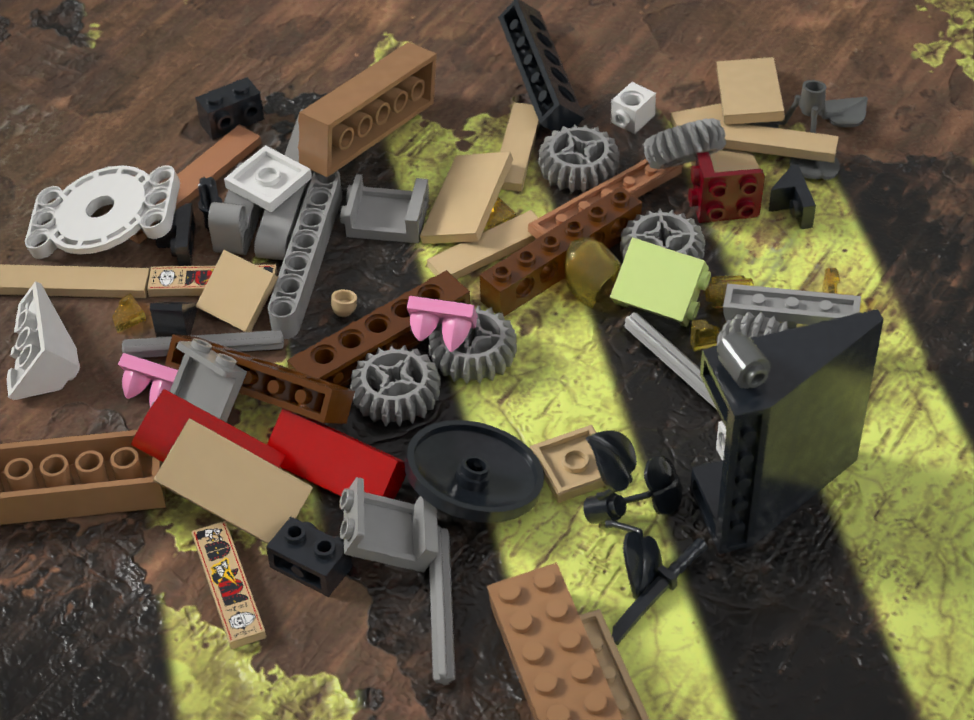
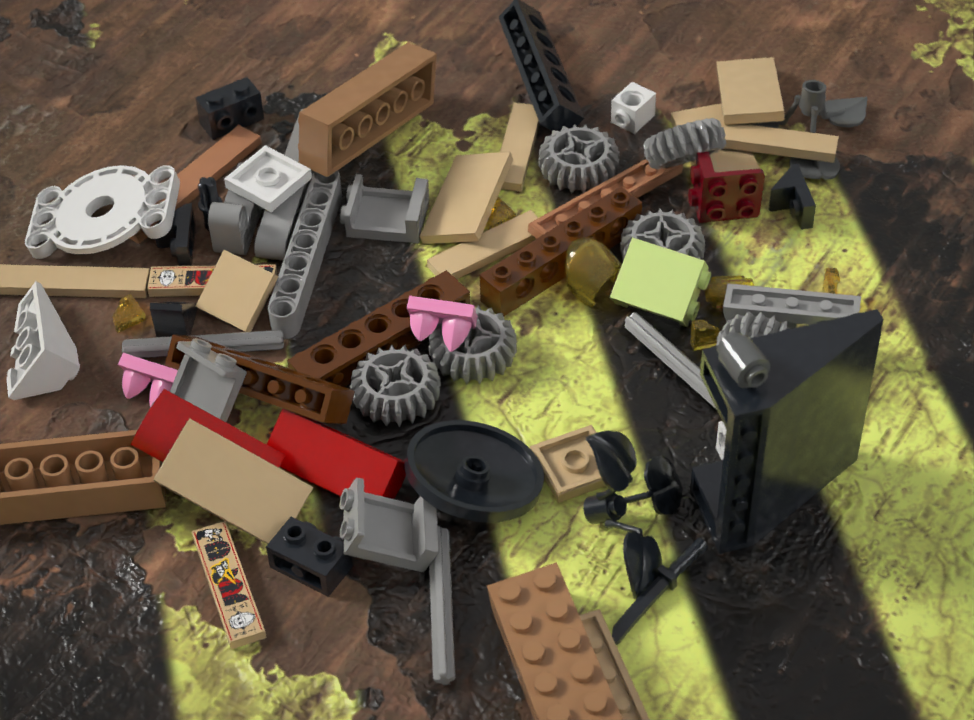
(343, 302): tan hinge -> none

